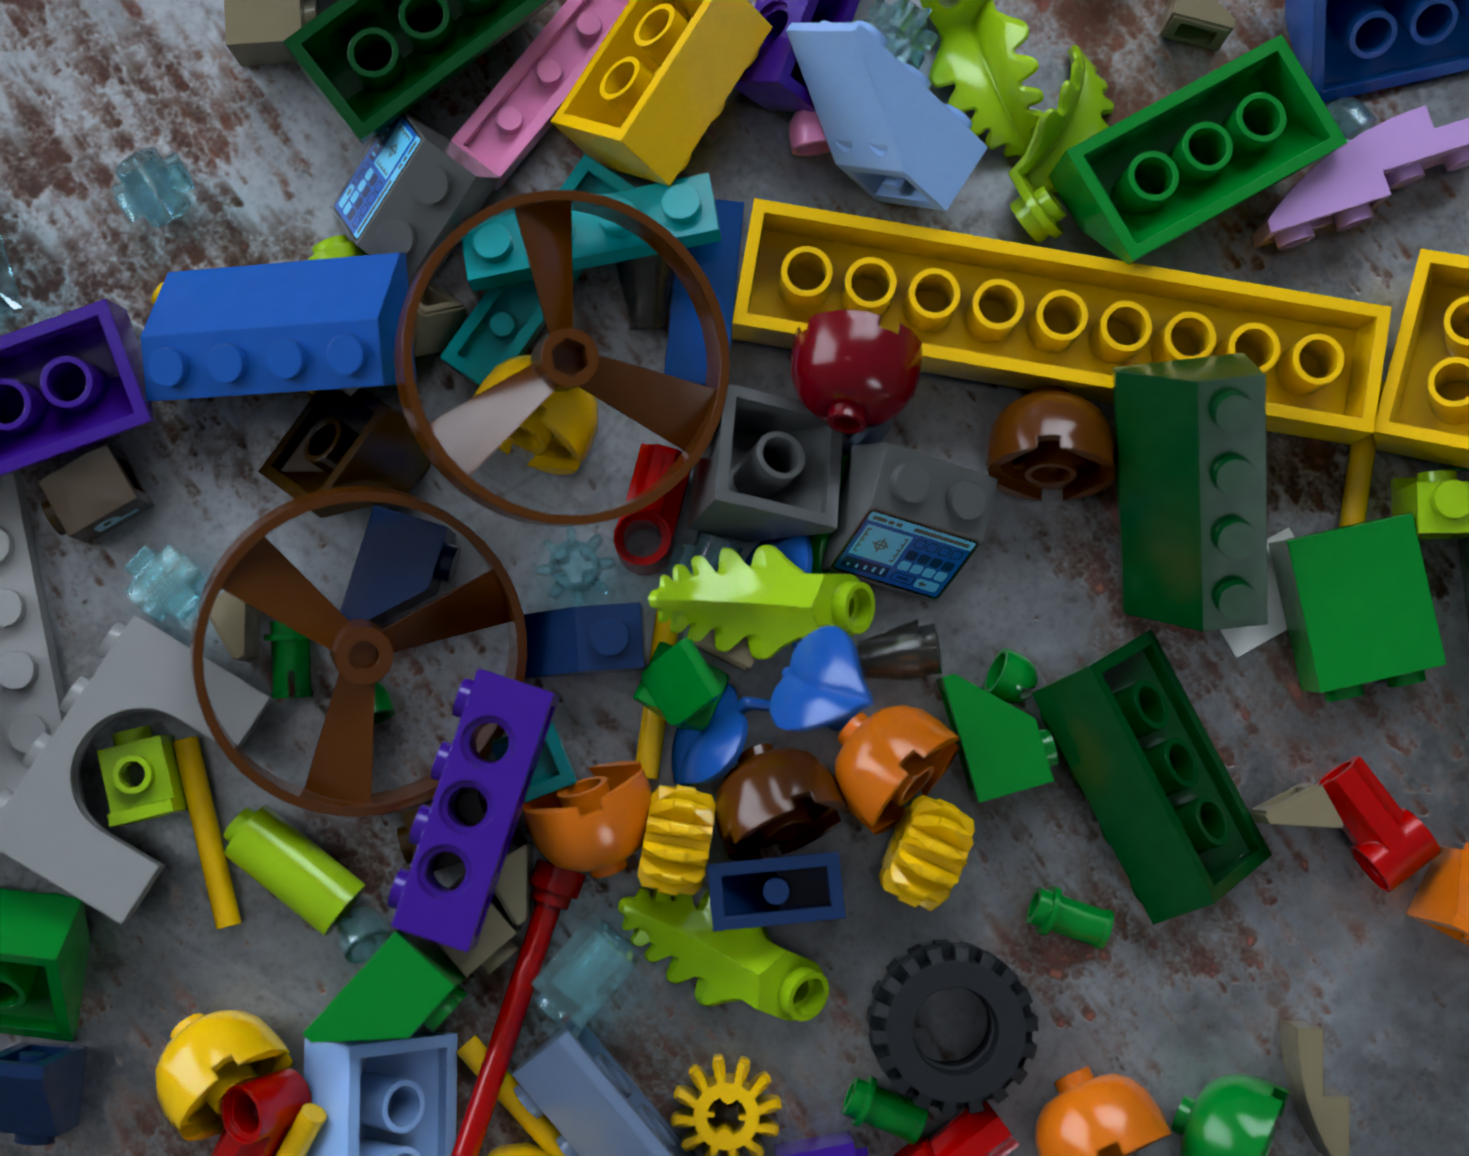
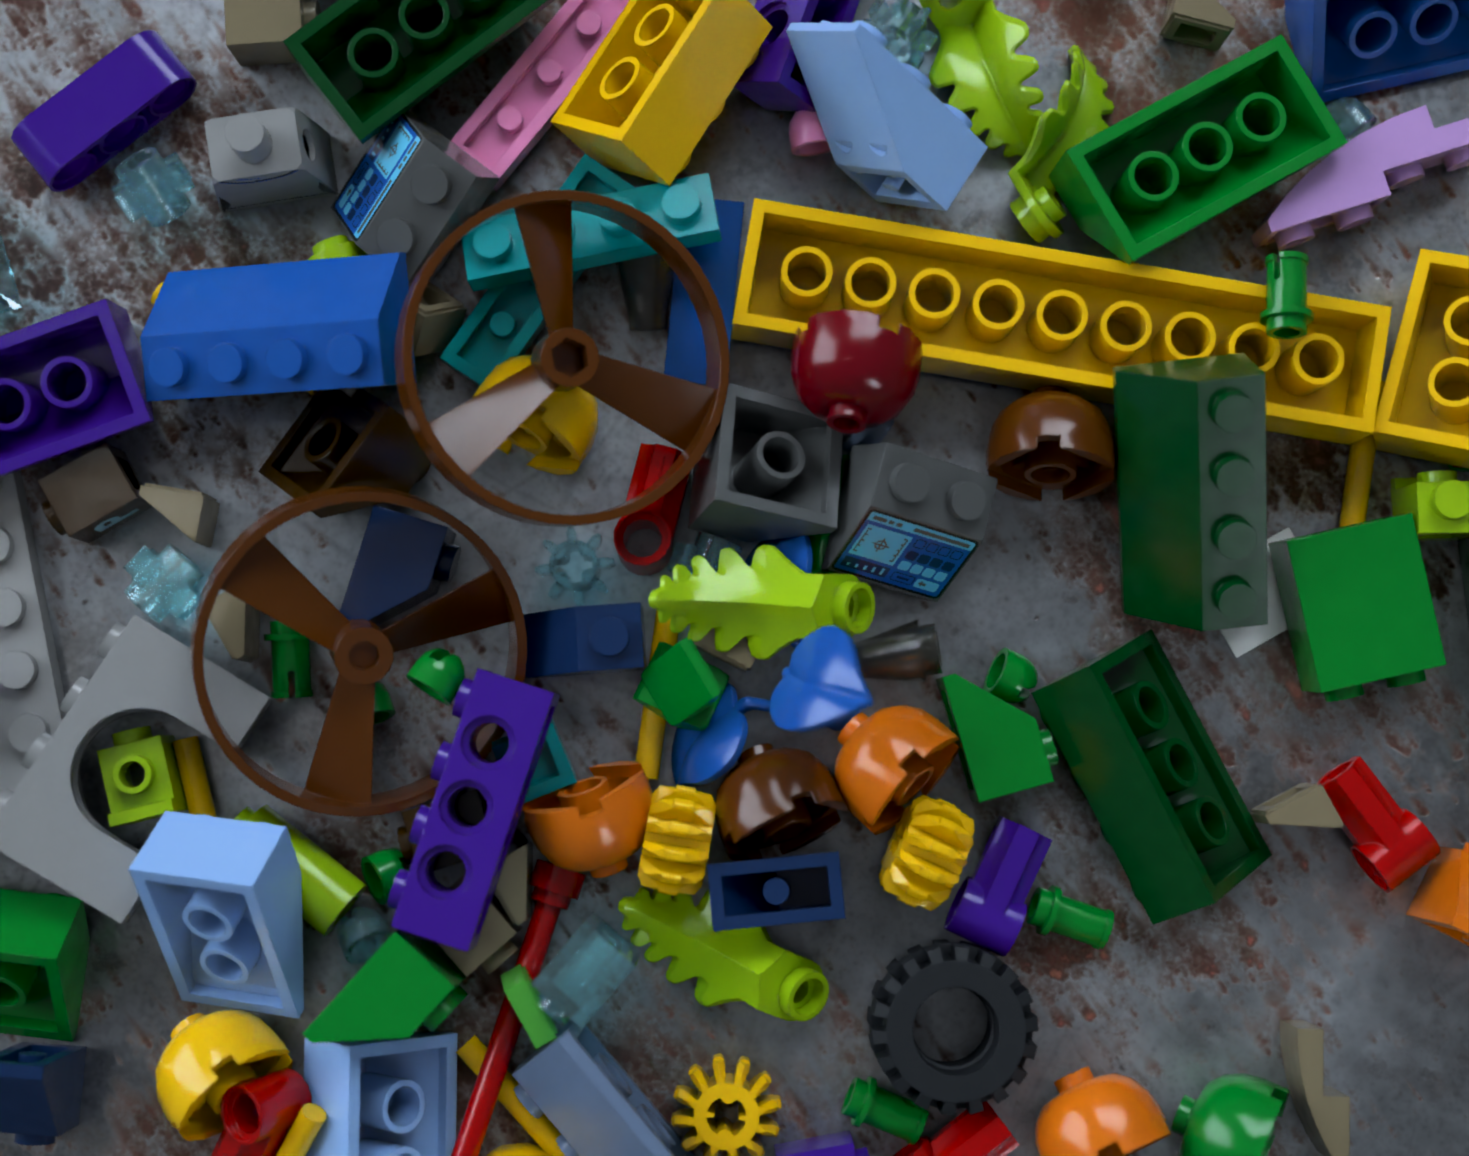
(104, 110): none -> dark purple beam
(187, 509): none -> dark tan slope
(226, 910): none -> light blue slope
(264, 159): none -> light grey torso
(380, 871): none -> green hinge
(438, 674): none -> green hinge
(524, 1000): none -> bright green tile
(991, 902): none -> dark purple piece
(1286, 299): none -> green pin

